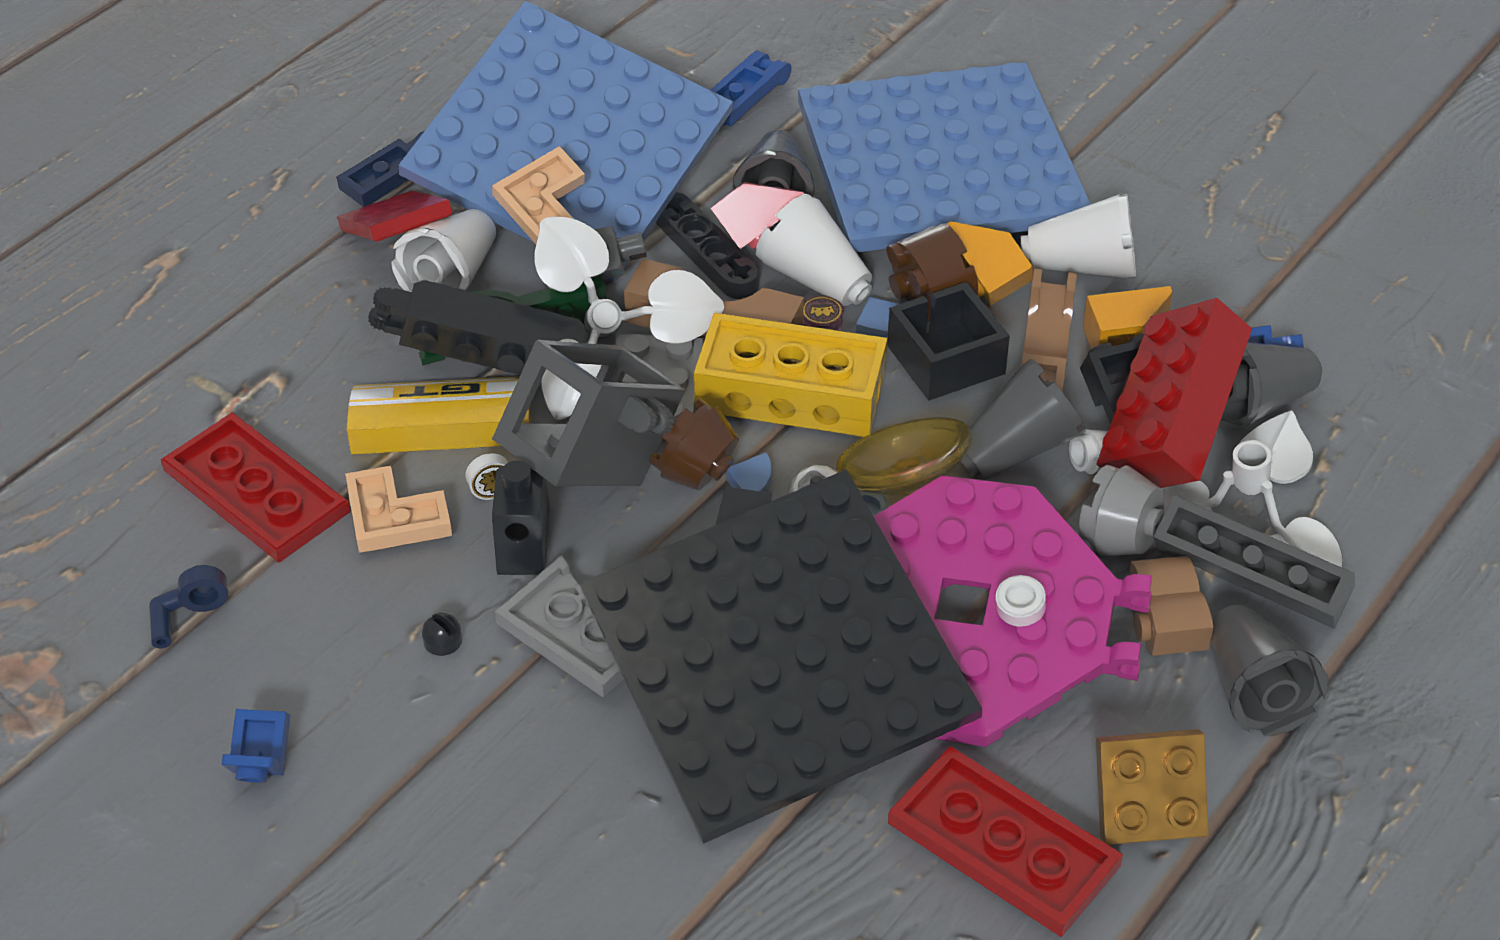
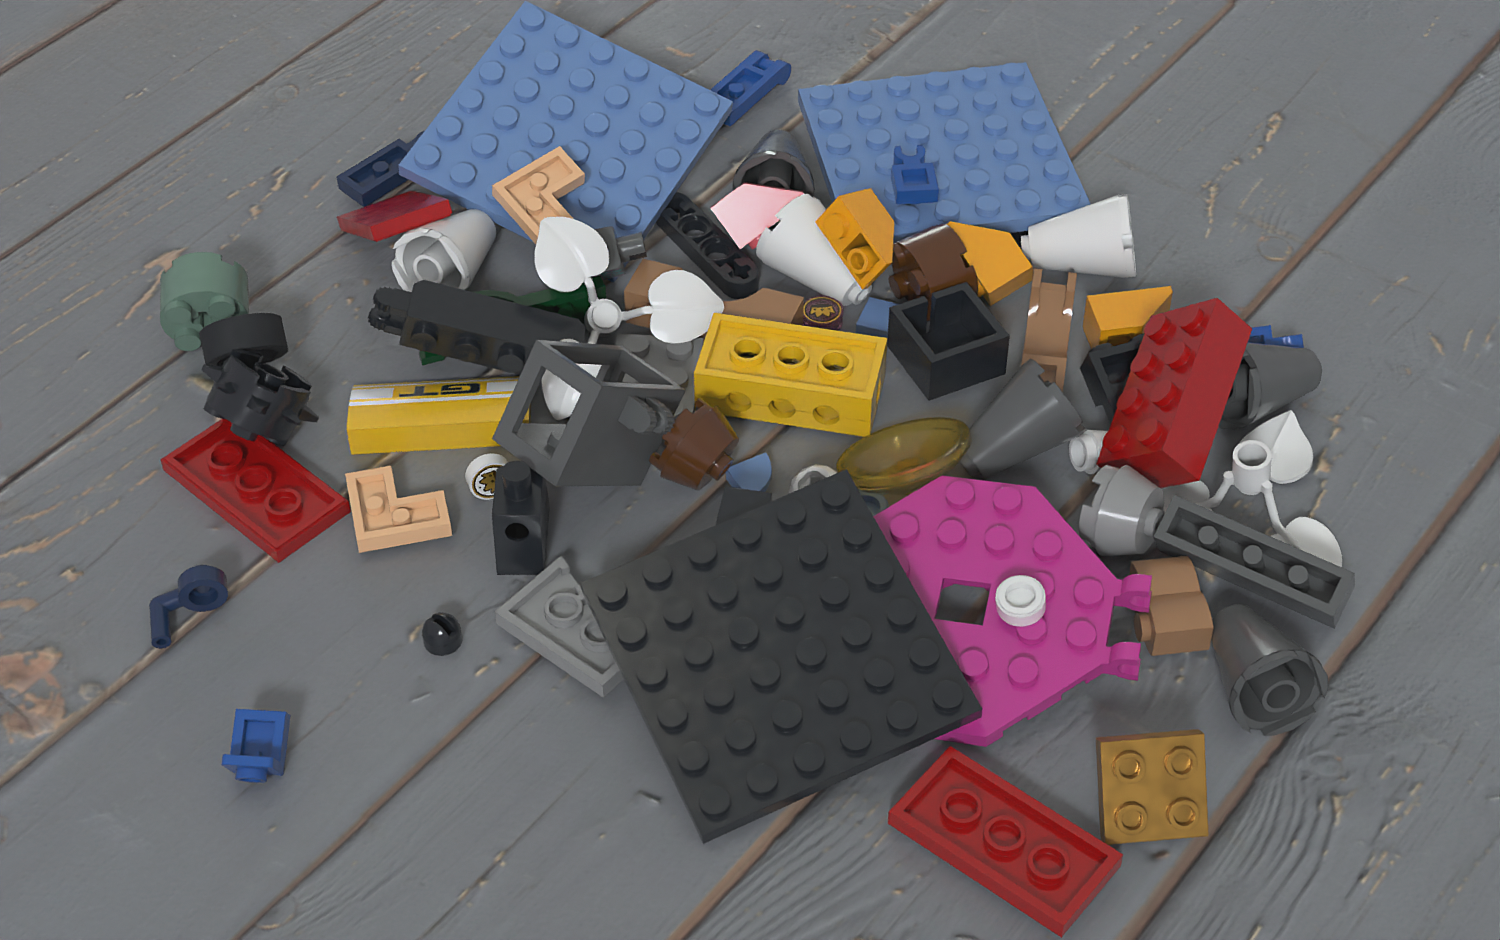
(200, 292): none -> sand green brick
(251, 332): none -> black tyre
(258, 397): none -> black brick
(860, 234): none -> light orange slope
(913, 178): none -> blue plate

